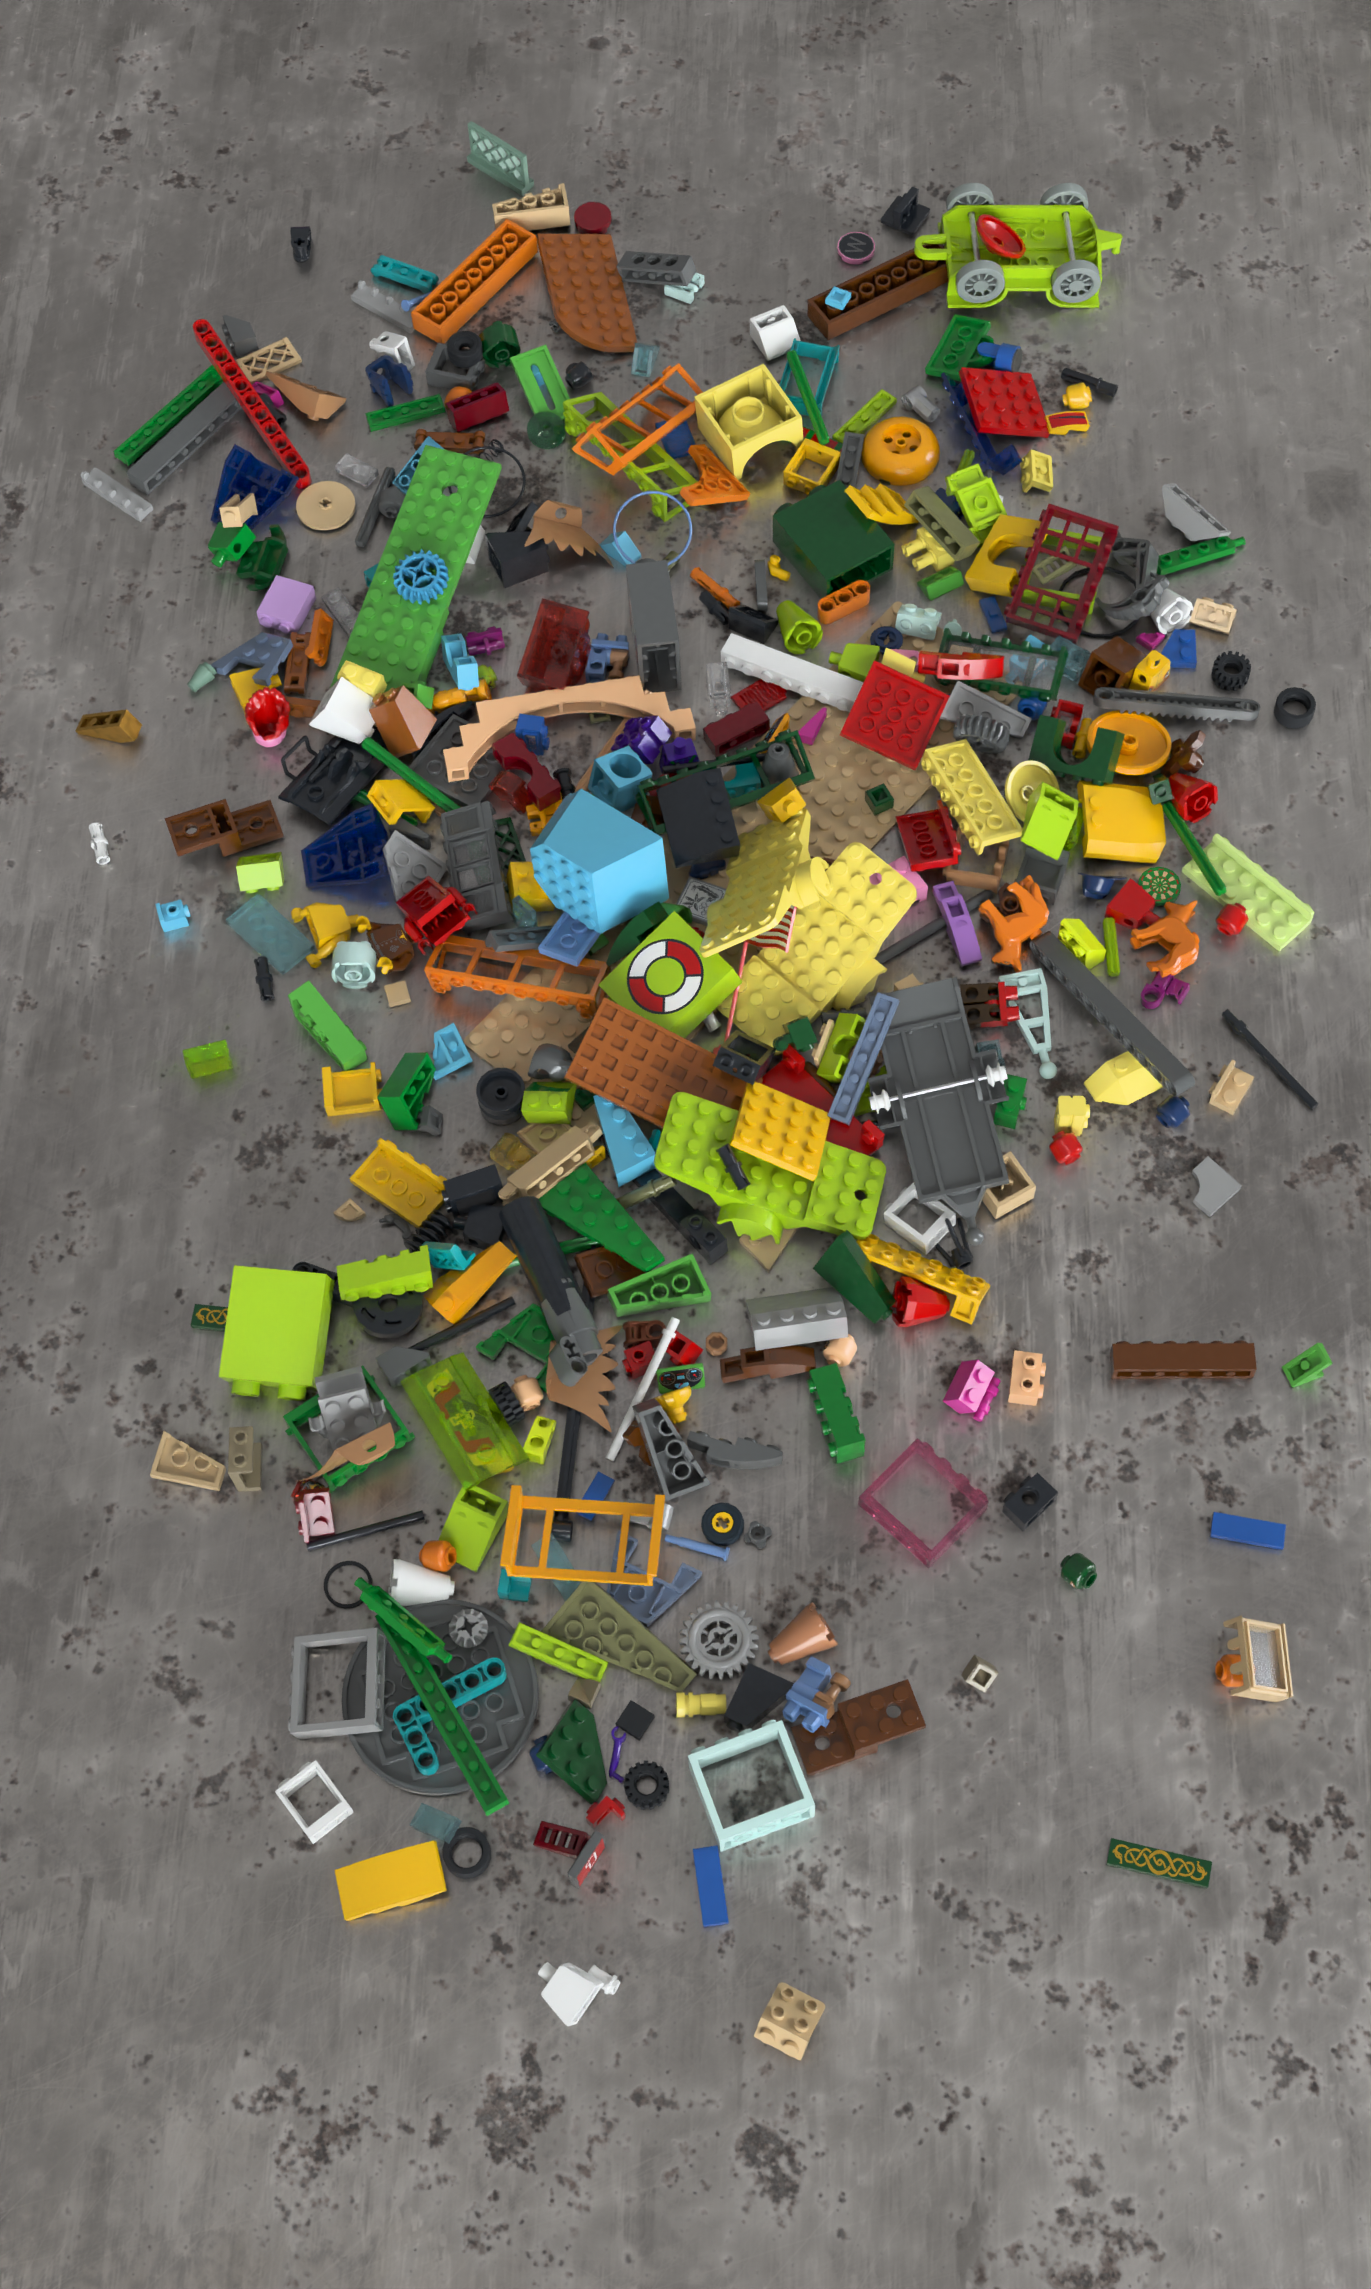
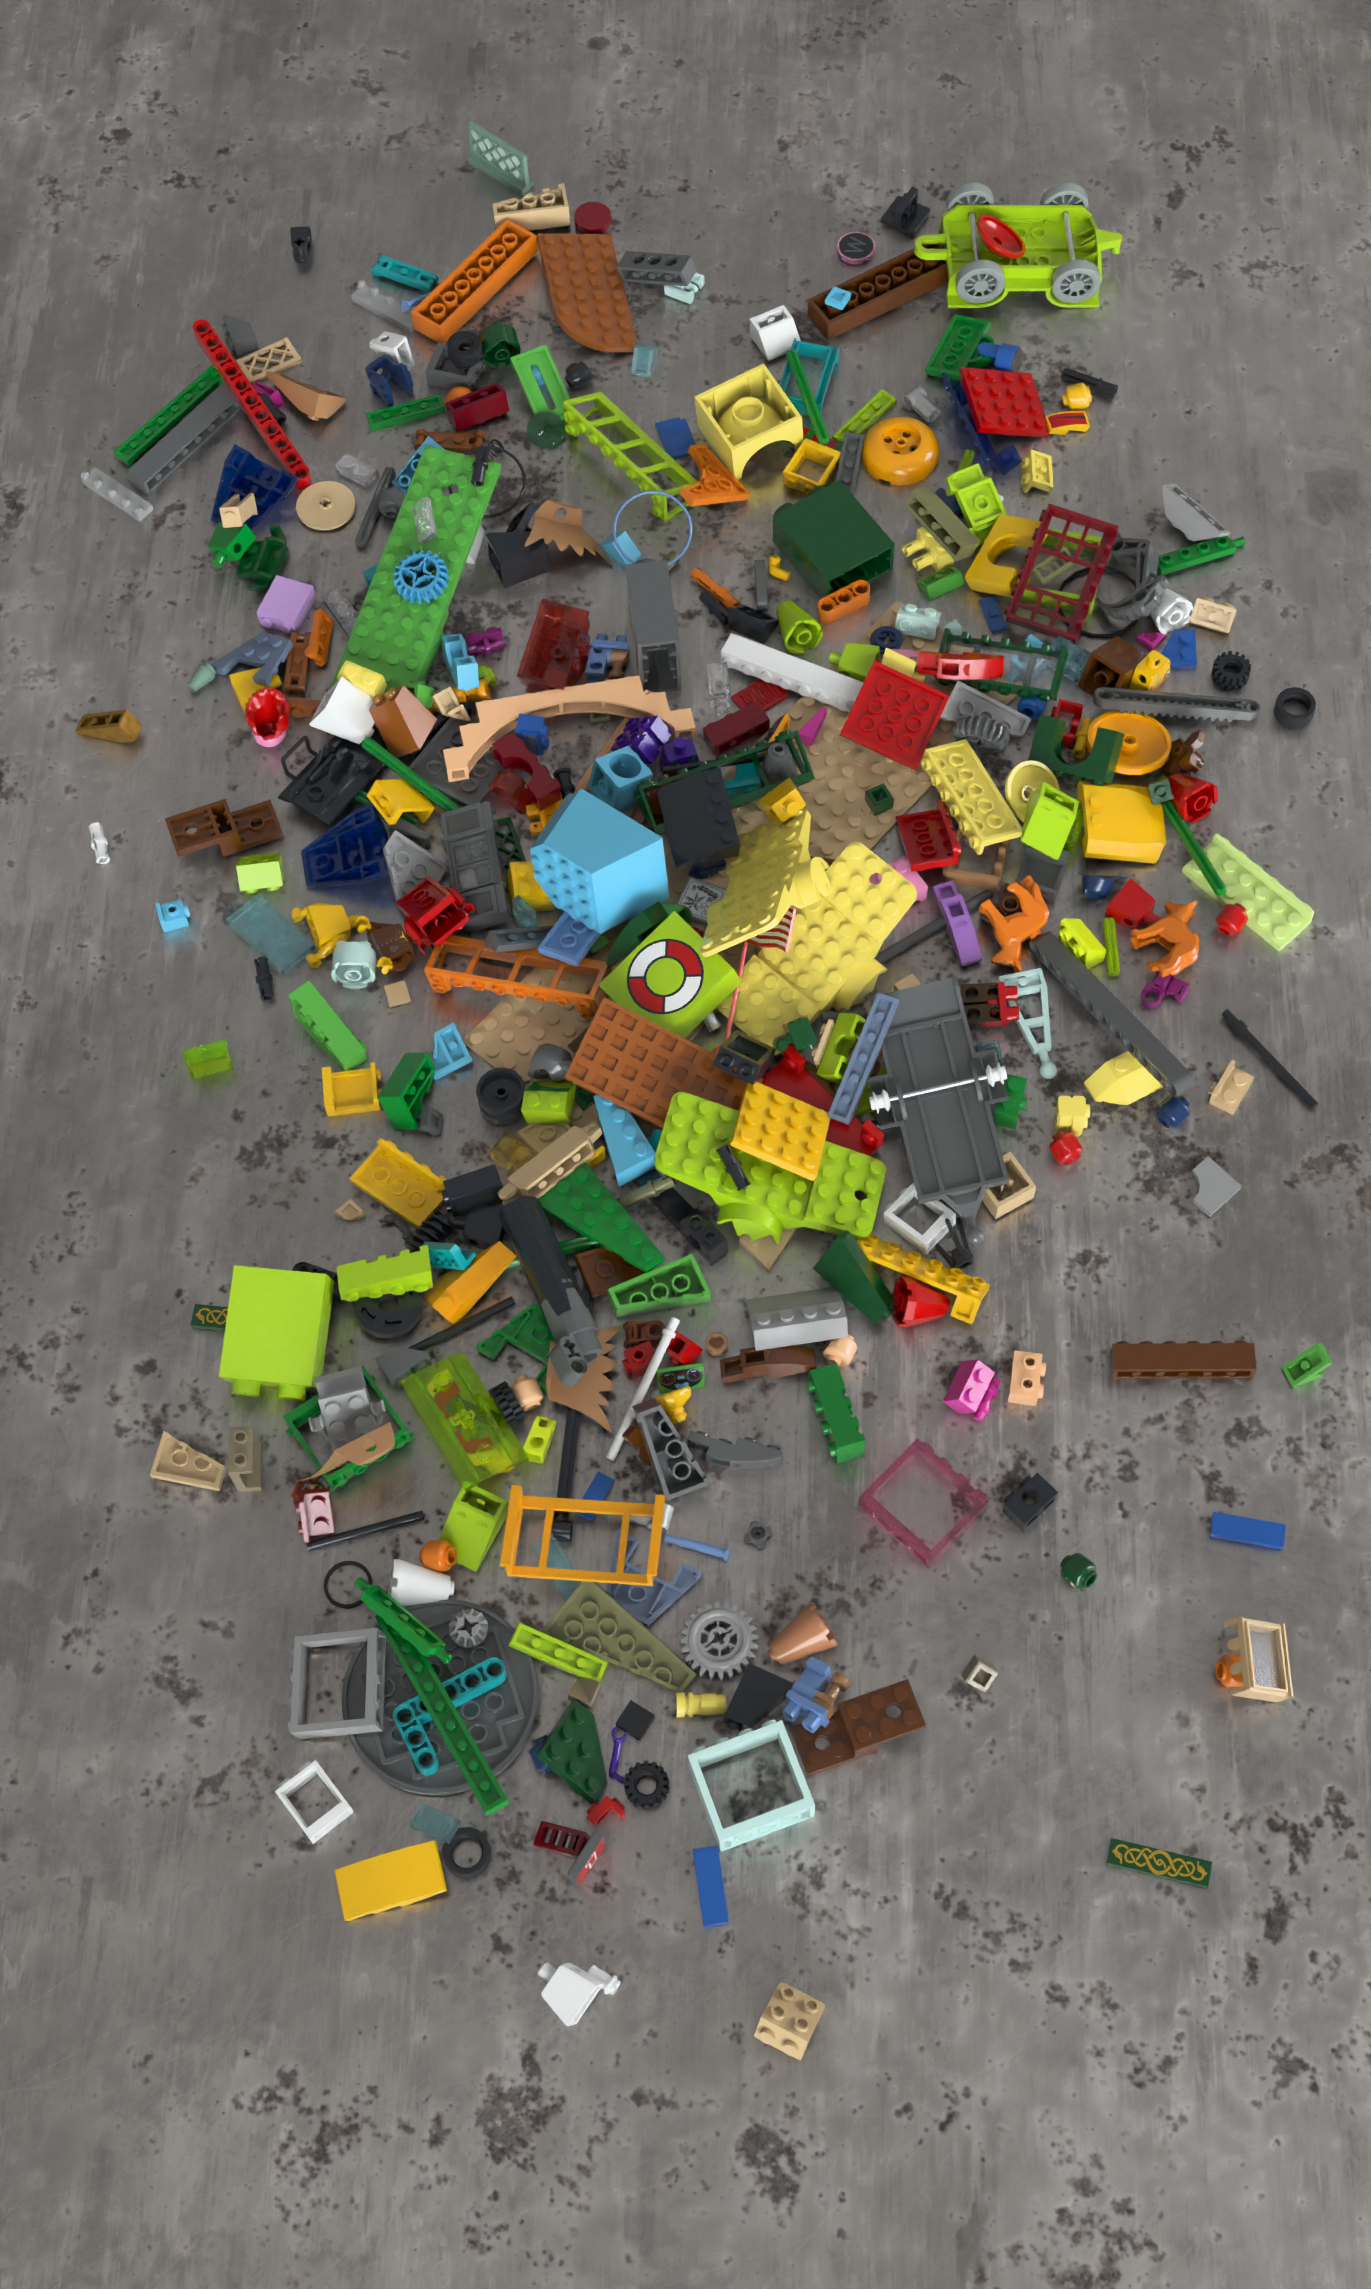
(424, 520): none -> clear plate
(449, 705): none -> tan slope
(480, 466): none -> black axle
(514, 1587): teal panel -> none
(595, 430): orange window -> none
(716, 1534): black bush -> none
(881, 504): yellow slope -> none
(1161, 884): green tile -> none

